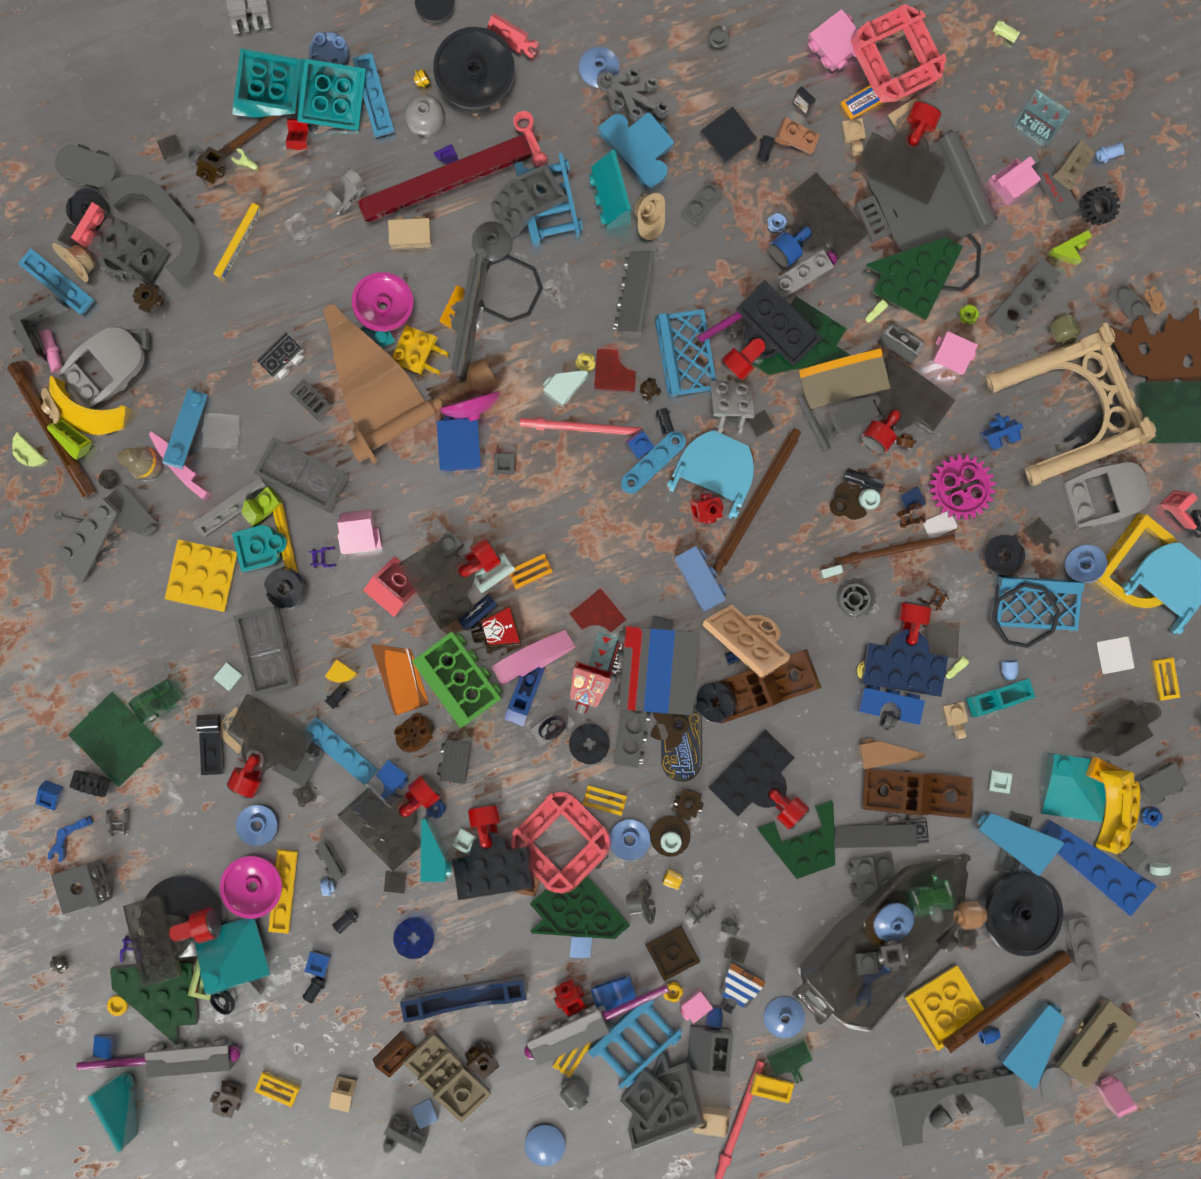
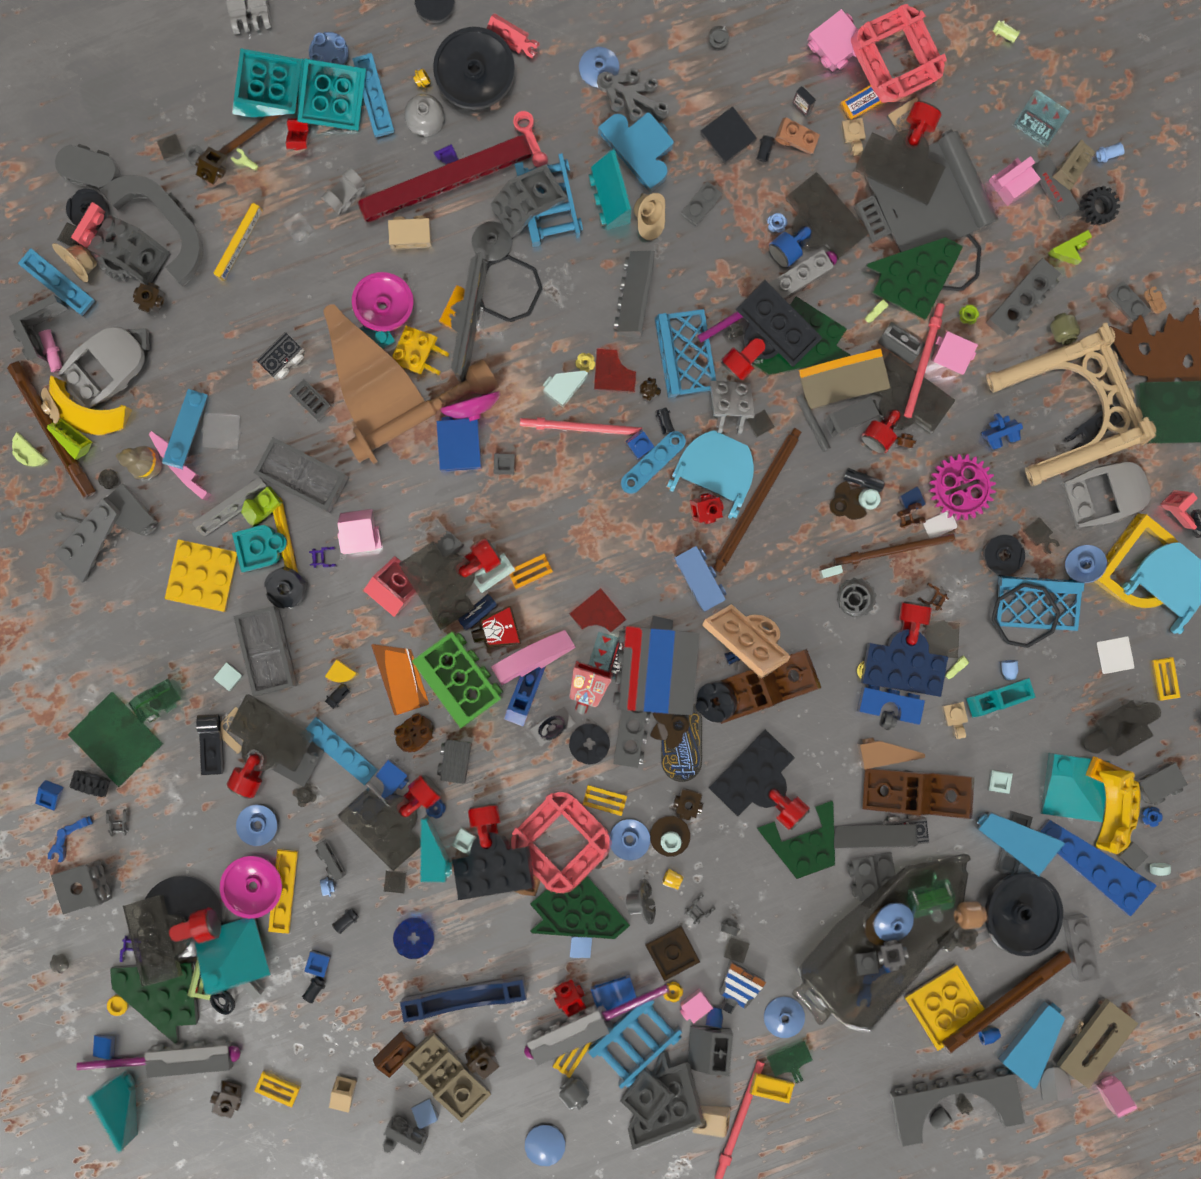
(935, 325): none -> coral bar

